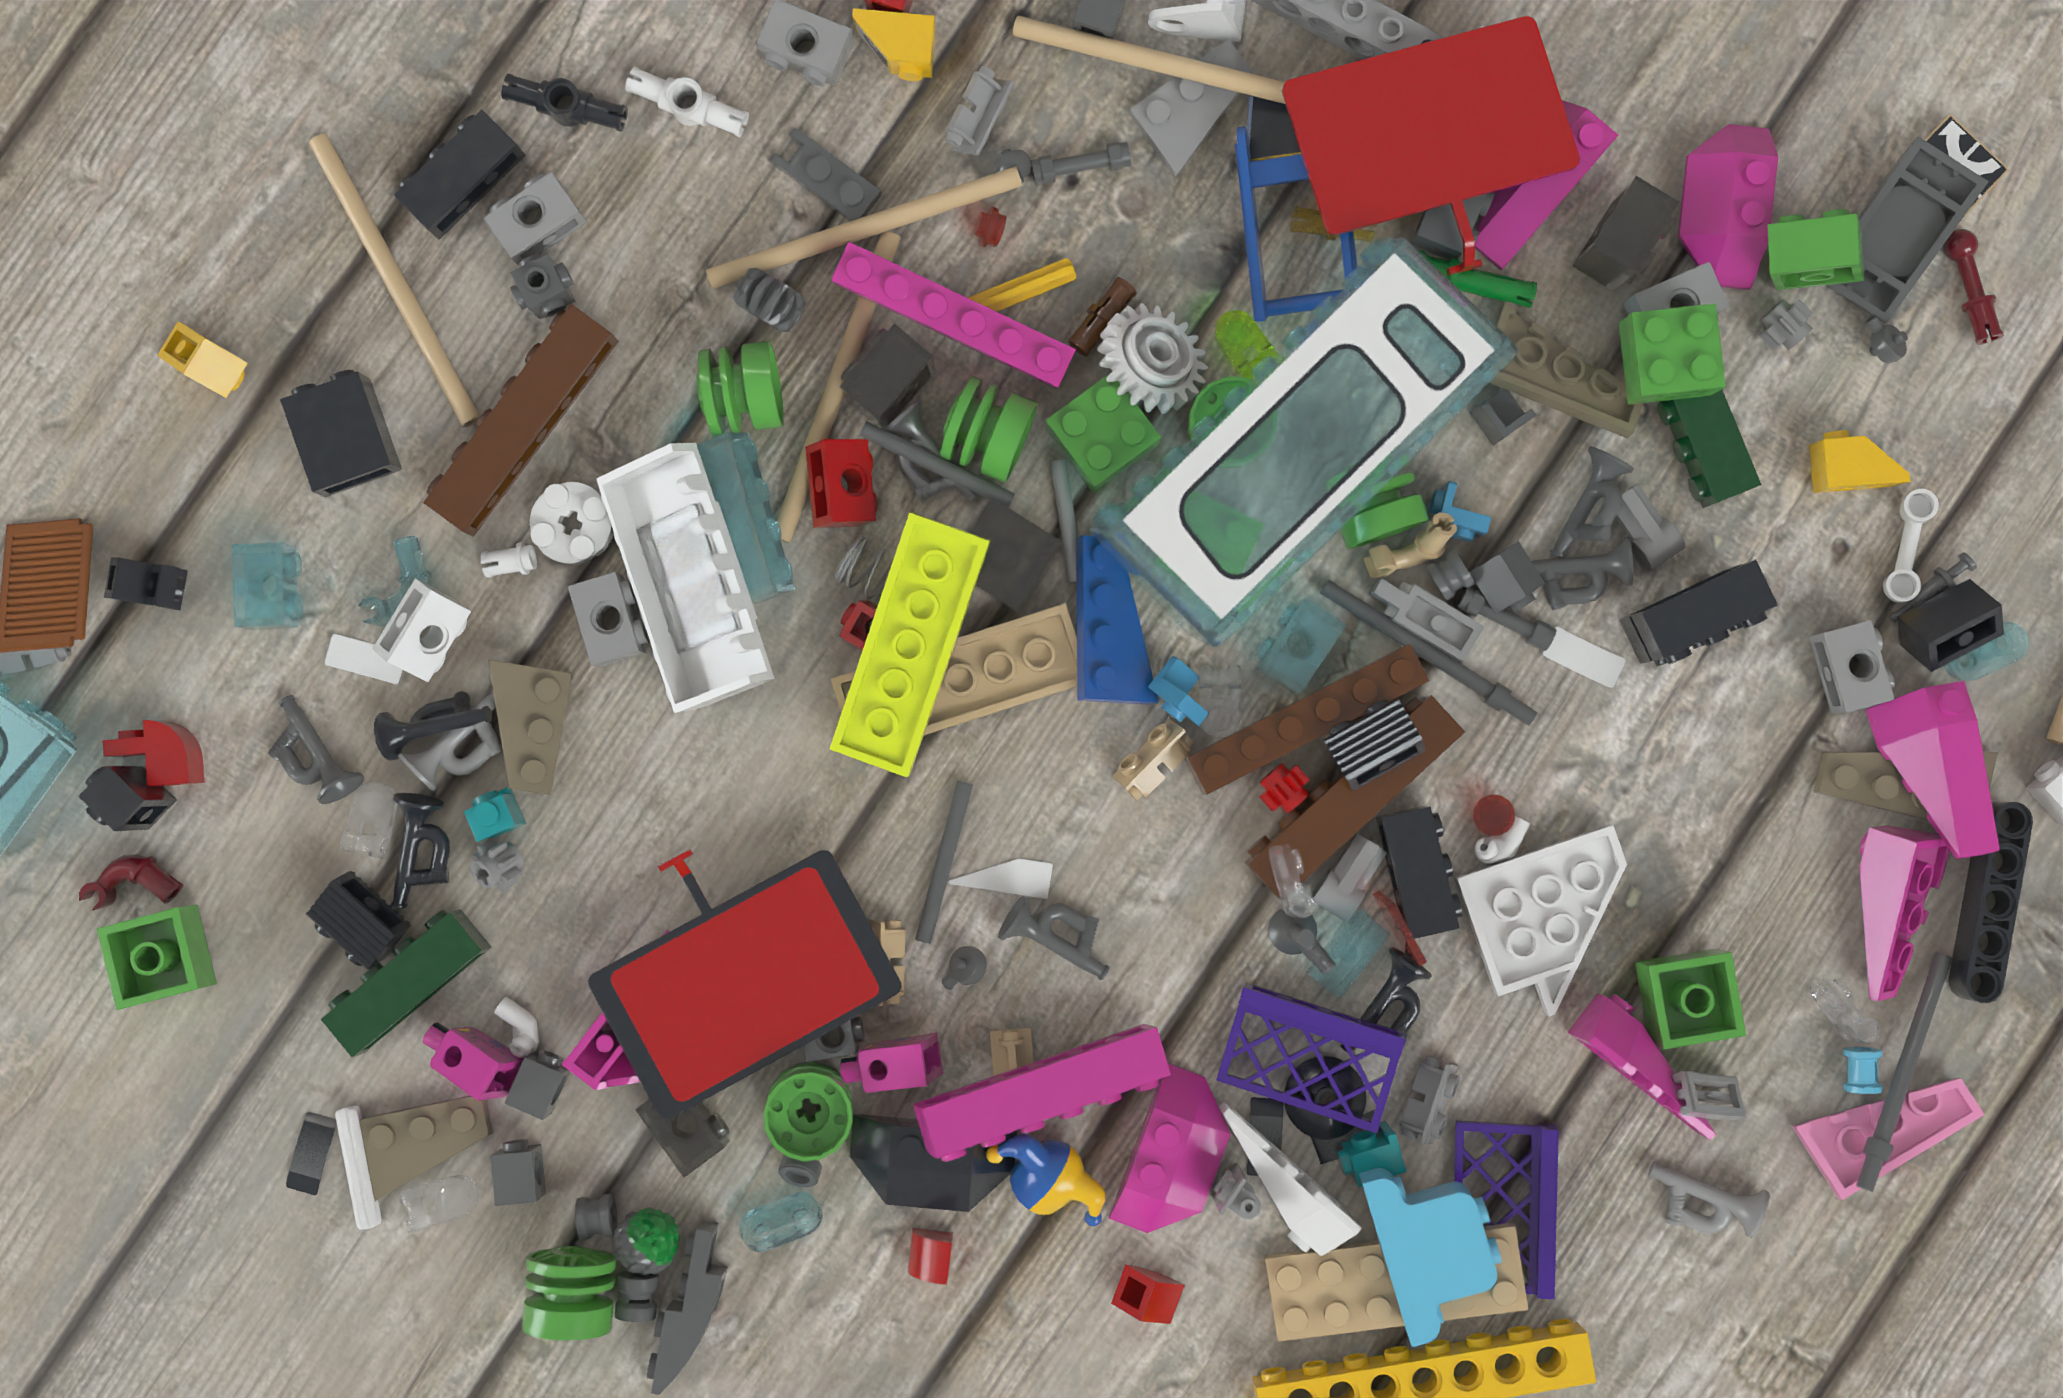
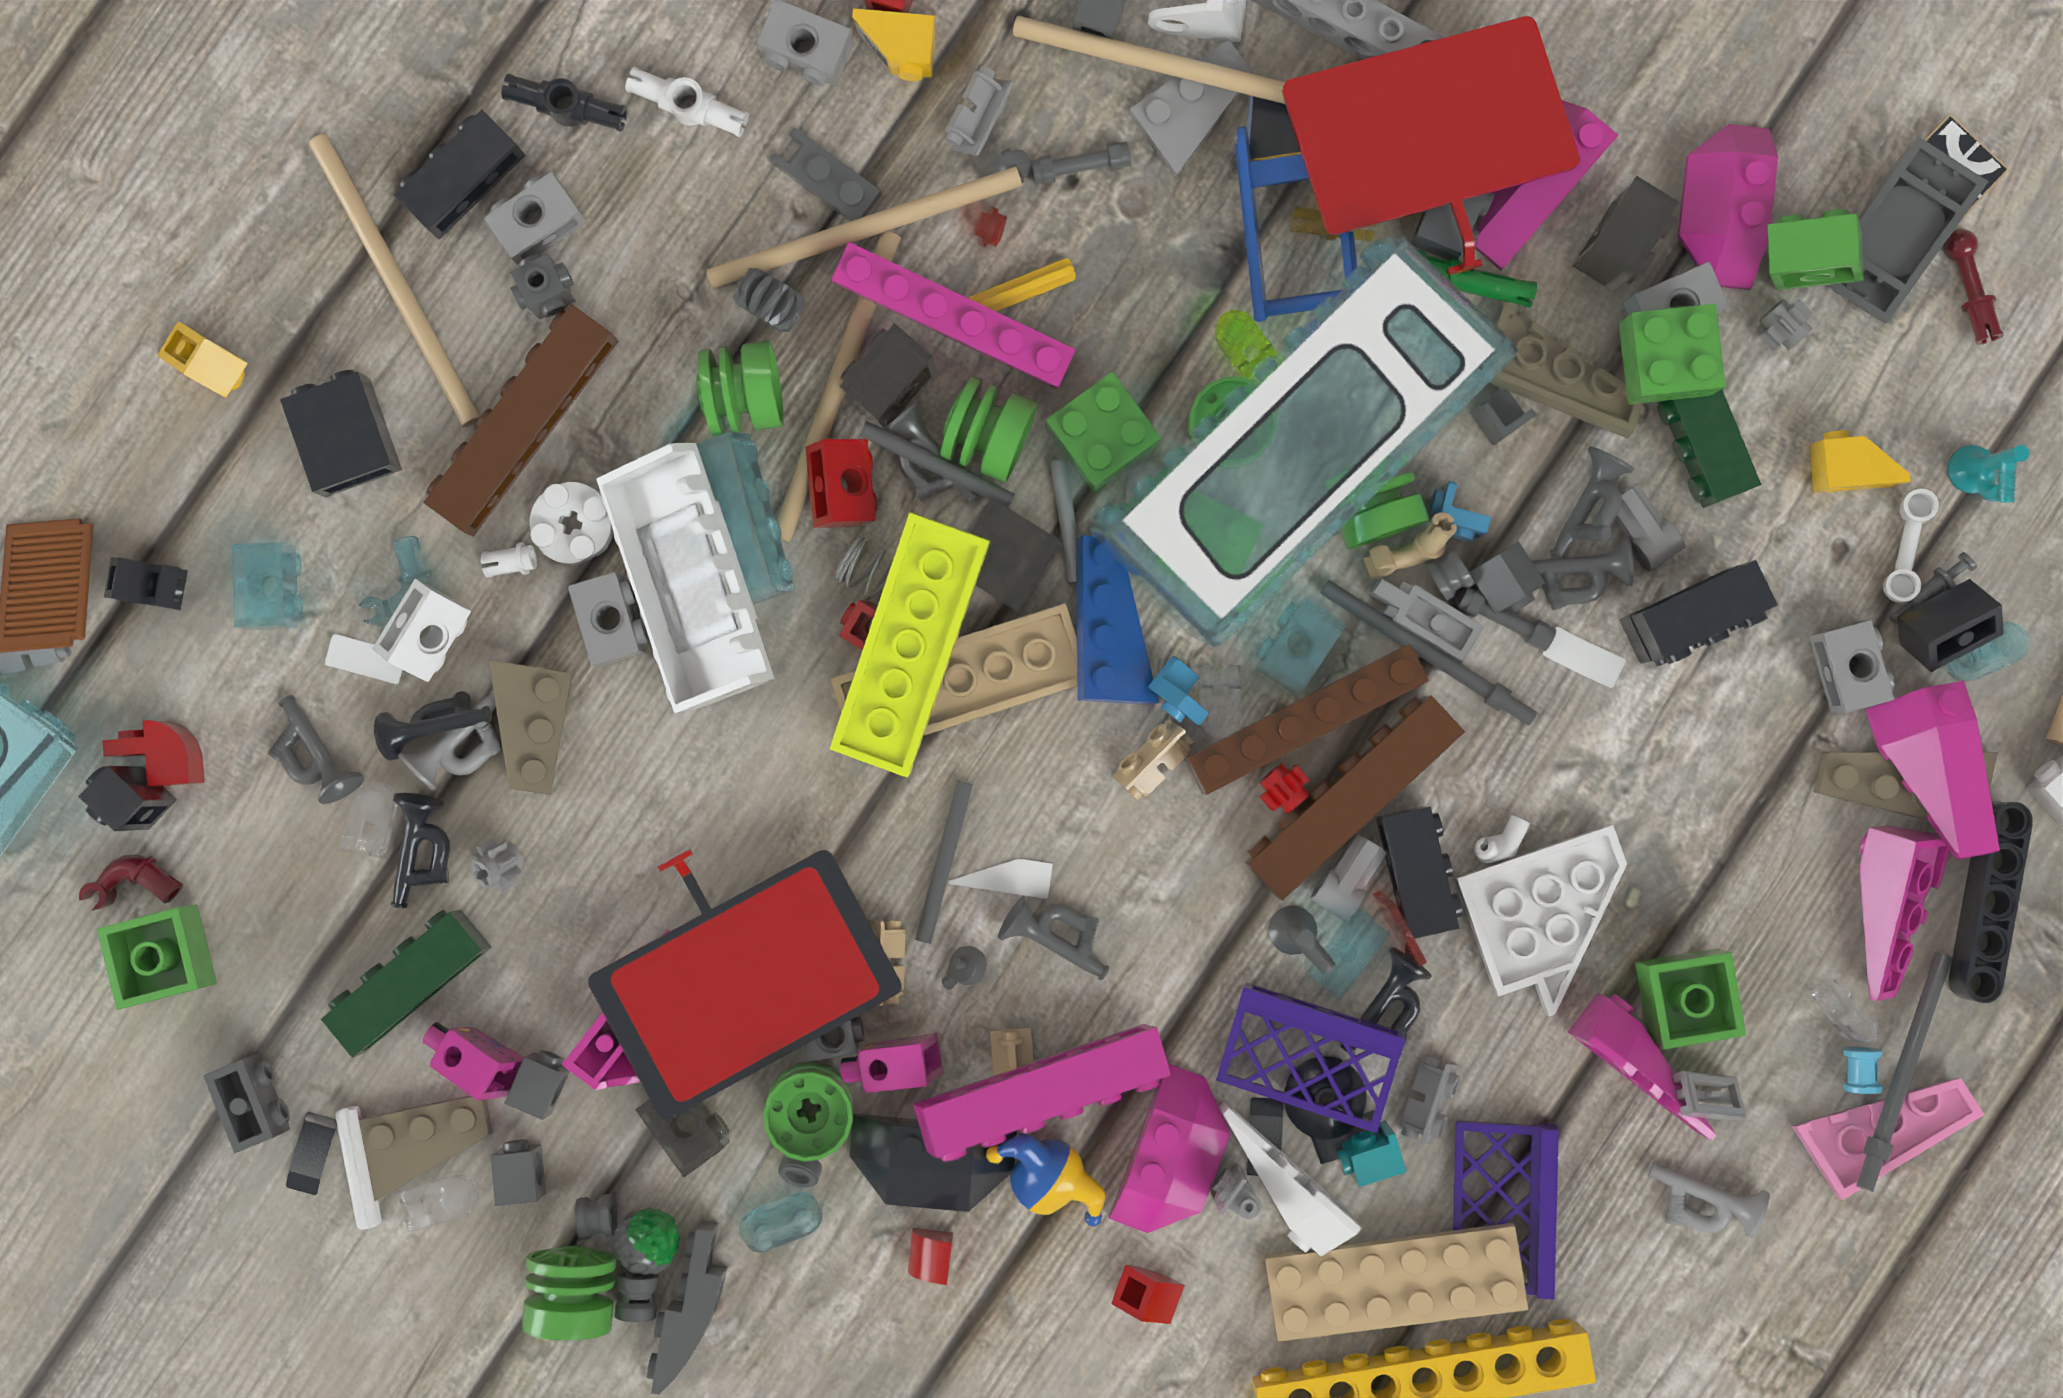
(248, 1102): none -> dark grey brick
(357, 920): black brick -> none
(494, 814): teal brick -> none
(524, 1027): white arm -> none
(1099, 315): reddish brown pin -> none
(1152, 358): white gear -> none
(1286, 870): clear plate -> none
(1374, 743): black brick -> none
(1430, 1247): medium azure brick -> none
(1494, 815): clear red plate -> none
(1886, 341): dark grey piece -> none
(1975, 469): none -> teal piece

